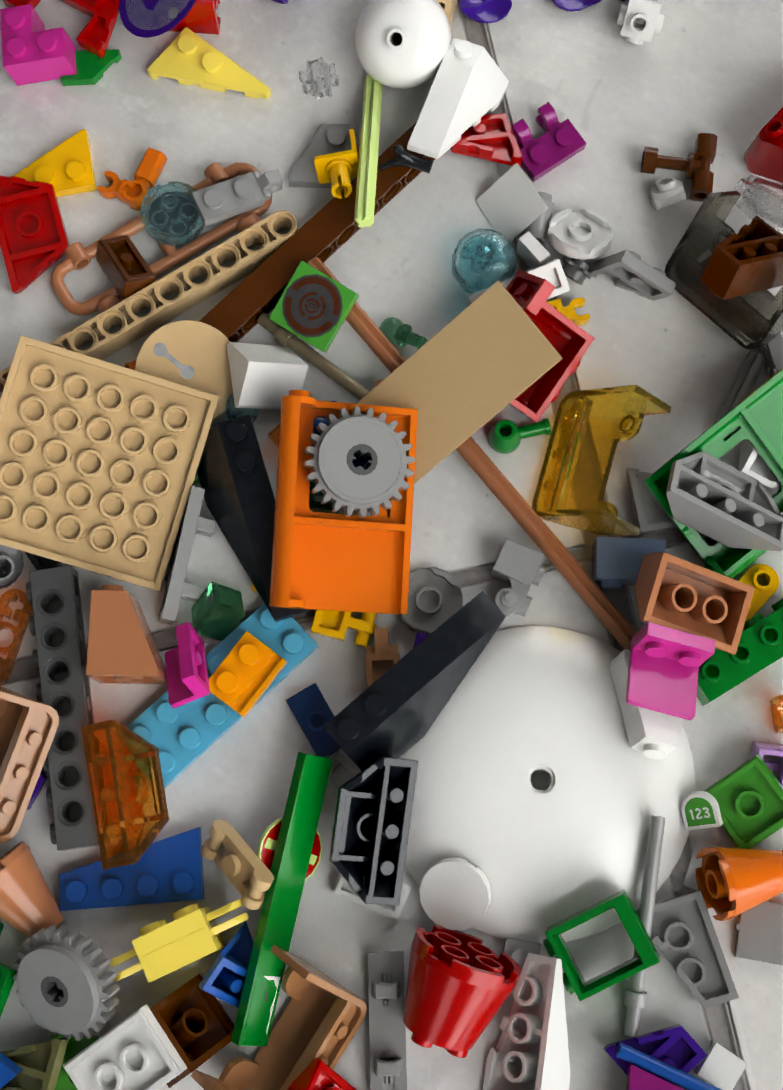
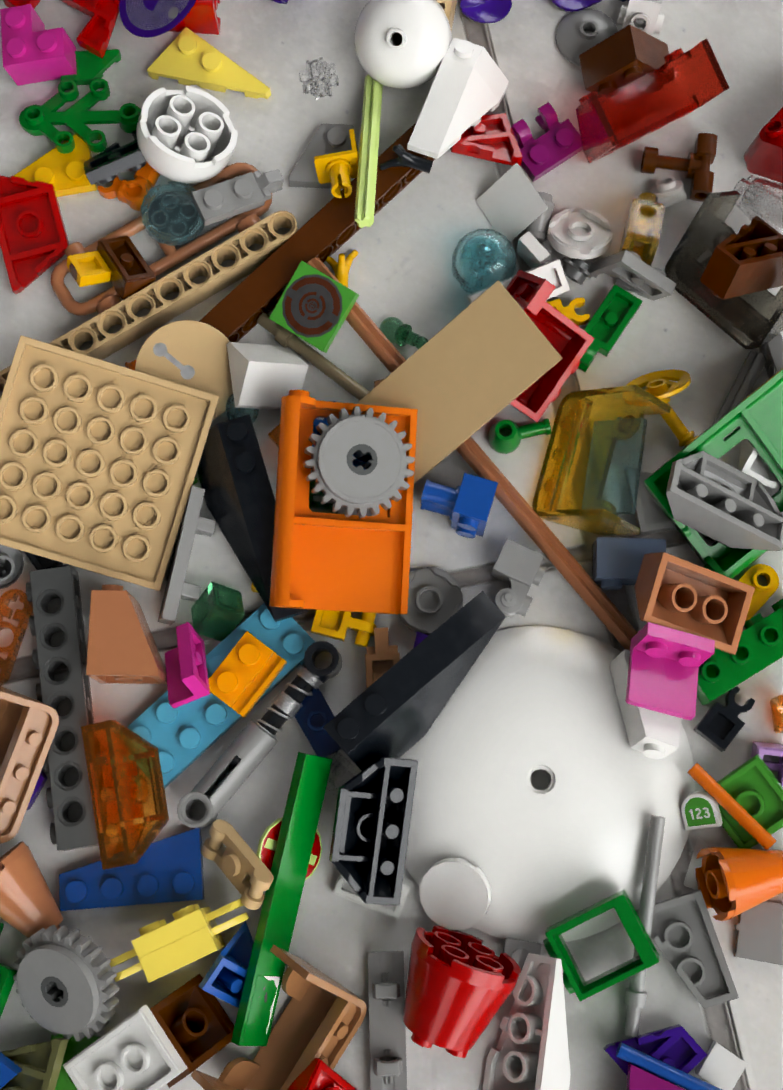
(40, 119): none -> green plant
(88, 268): none -> yellow plate
(114, 160): none -> black wing
(185, 134): none -> white cylinder
(256, 739): none -> piece
(342, 267): none -> yellow bar
(466, 505): none -> blue brick
(571, 36): none -> light grey dish
(609, 323): none -> green plate
(615, 465): none -> clear light blue piece
(621, 59): none -> reddish brown brick
(643, 225): none -> clear yellow torso
(650, 101): none -> clear red windscreen
(662, 386): none -> yellow dish
(710, 785): none -> orange bar
(721, 722): none -> black plate

